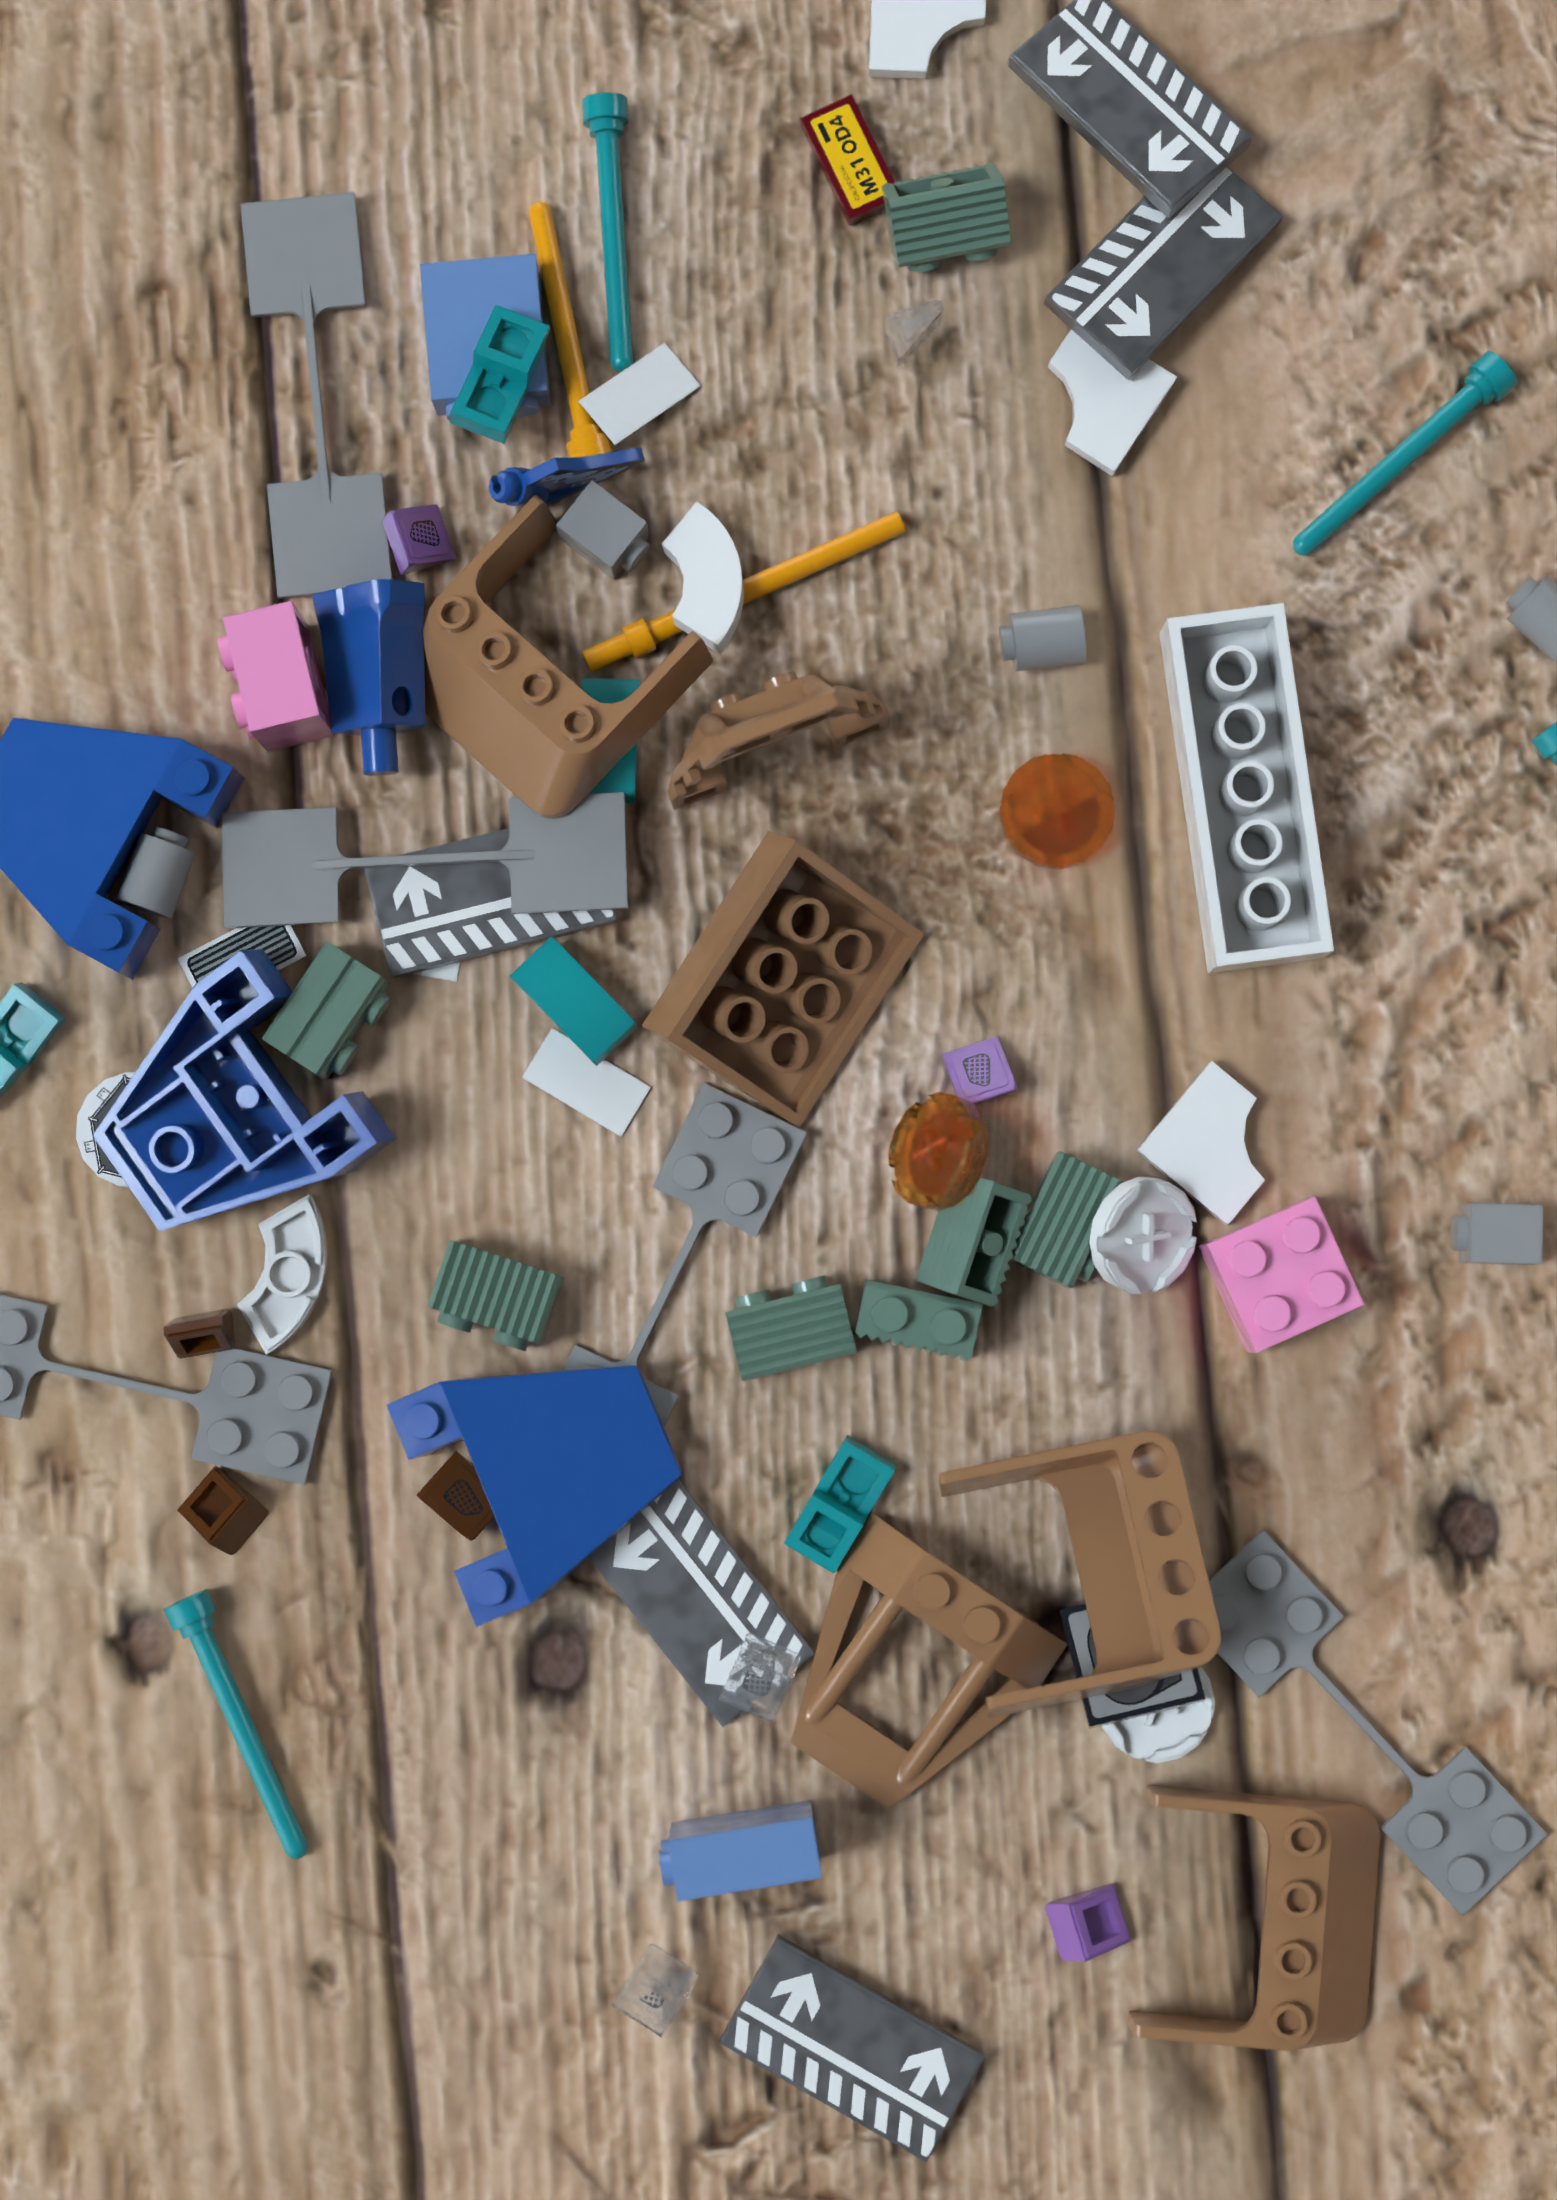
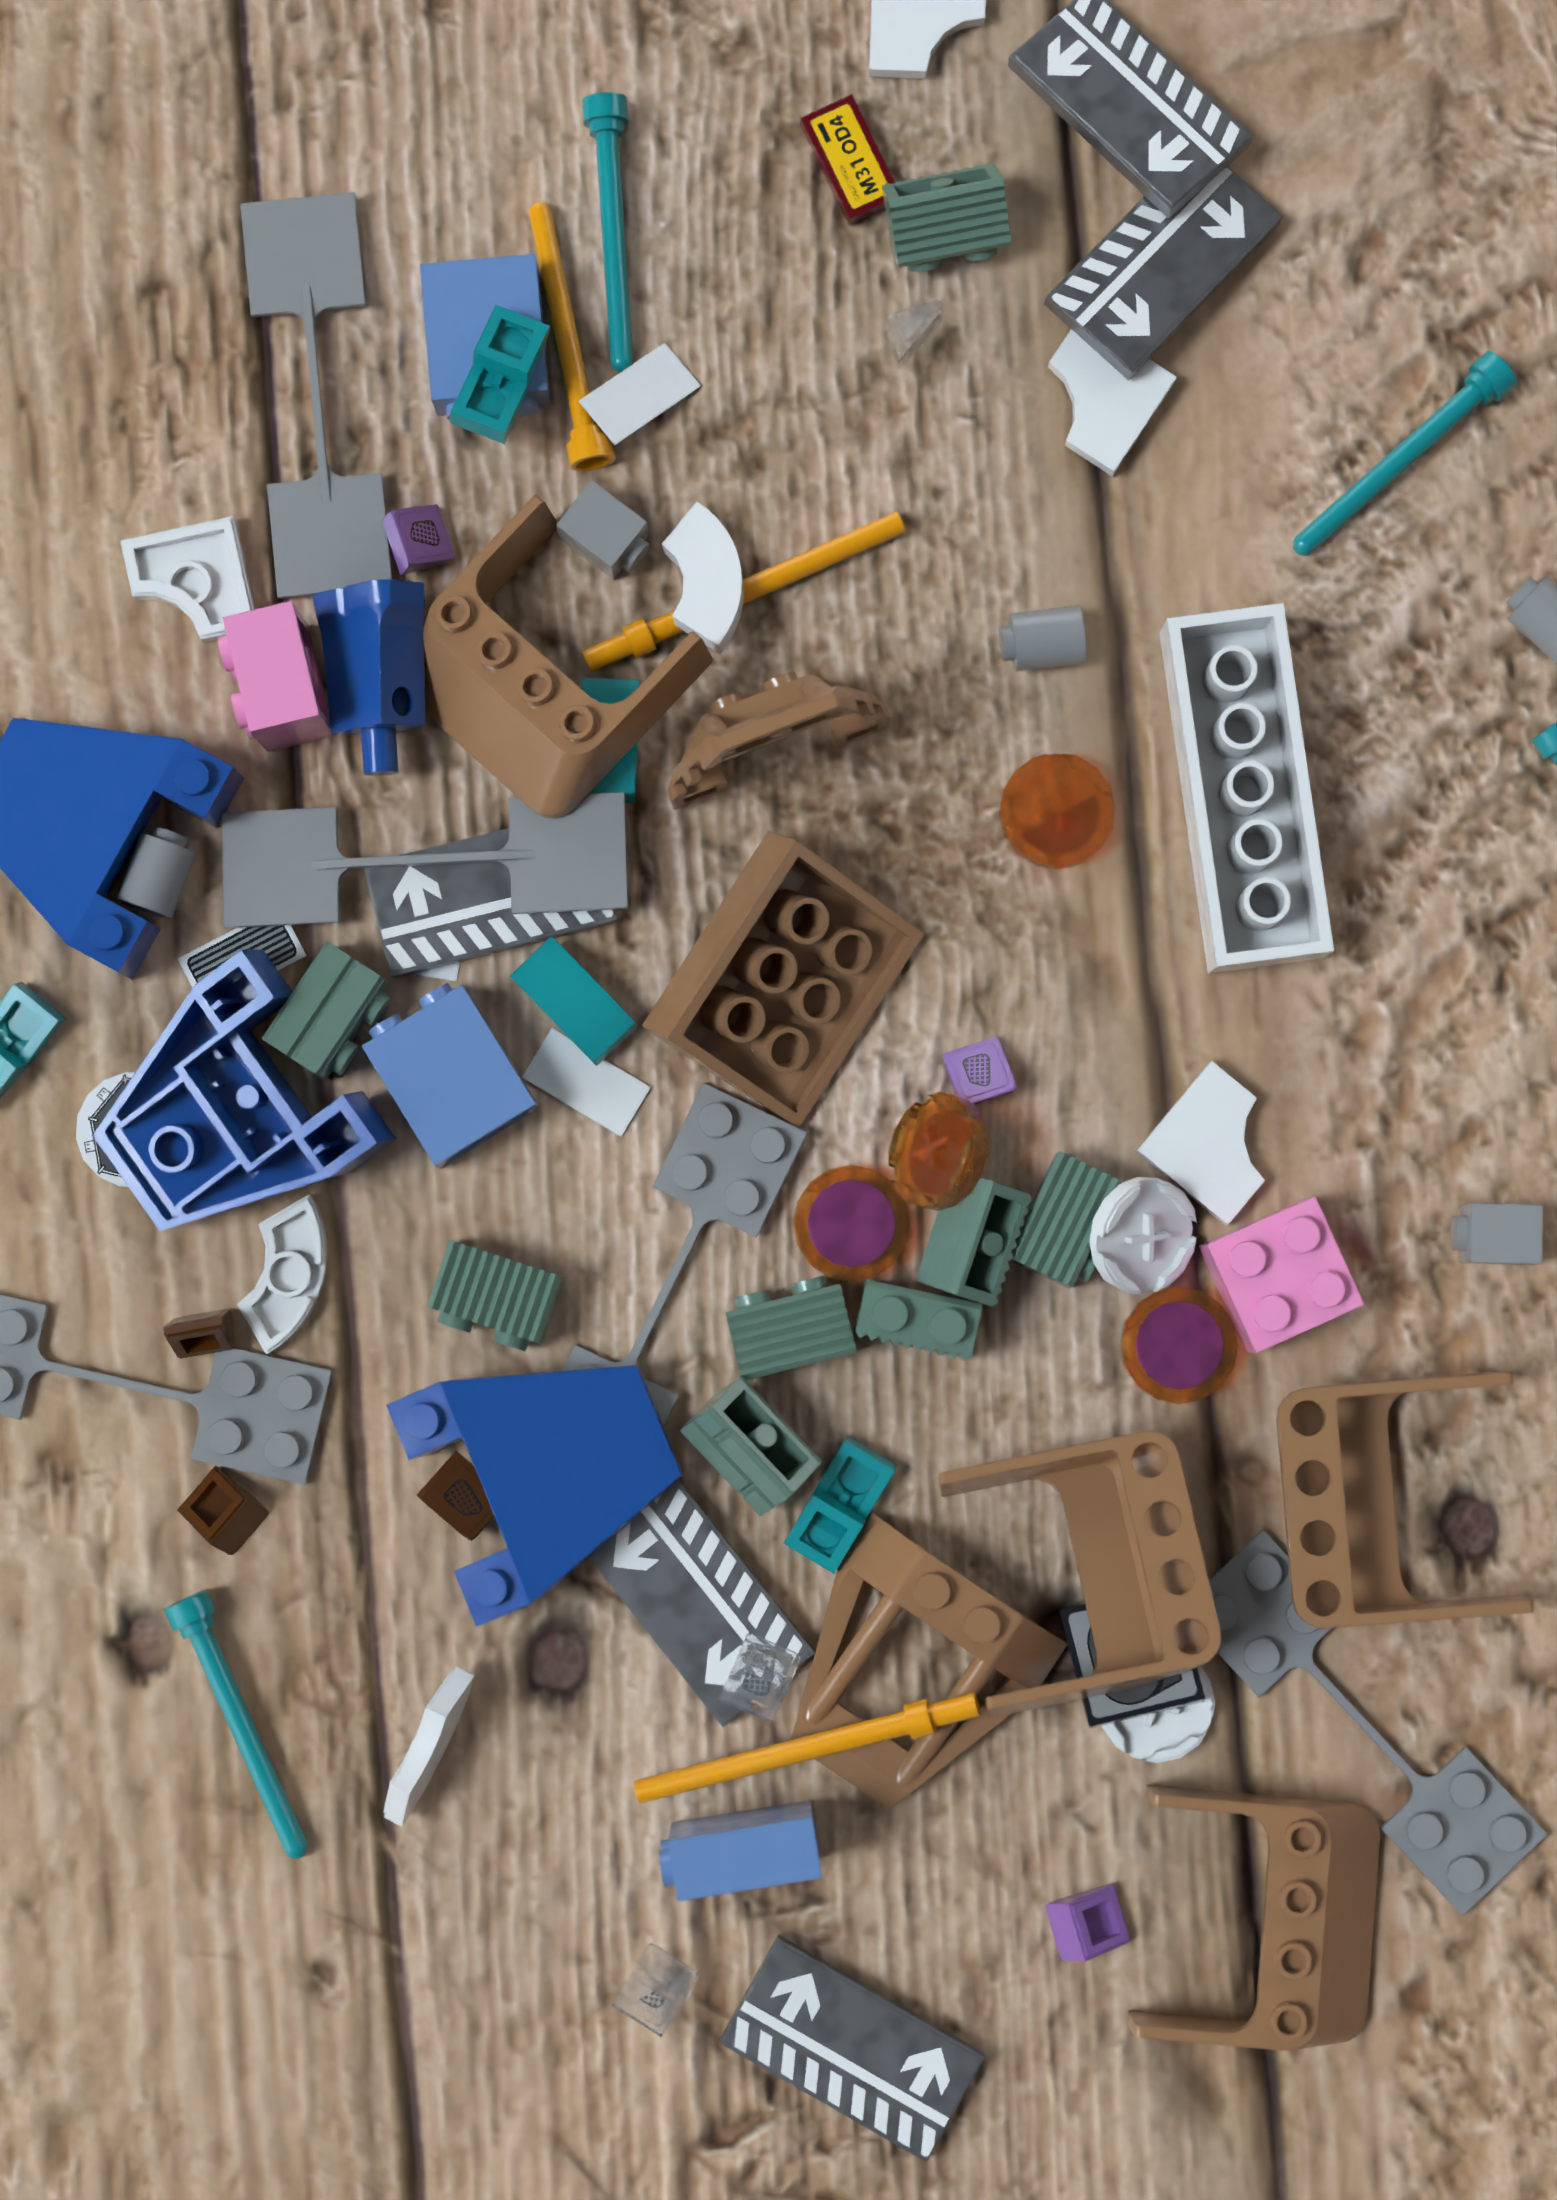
(193, 569): none -> white tile
(428, 1745): none -> white tile
(449, 1074): none -> medium blue brick
(560, 476): blue arm -> none
(751, 1446): none -> sand green brick
(851, 1223): none -> tile
(916, 1719): none -> light orange bar
(1178, 1345): none -> tile
(1344, 1506): none -> medium nougat windscreen

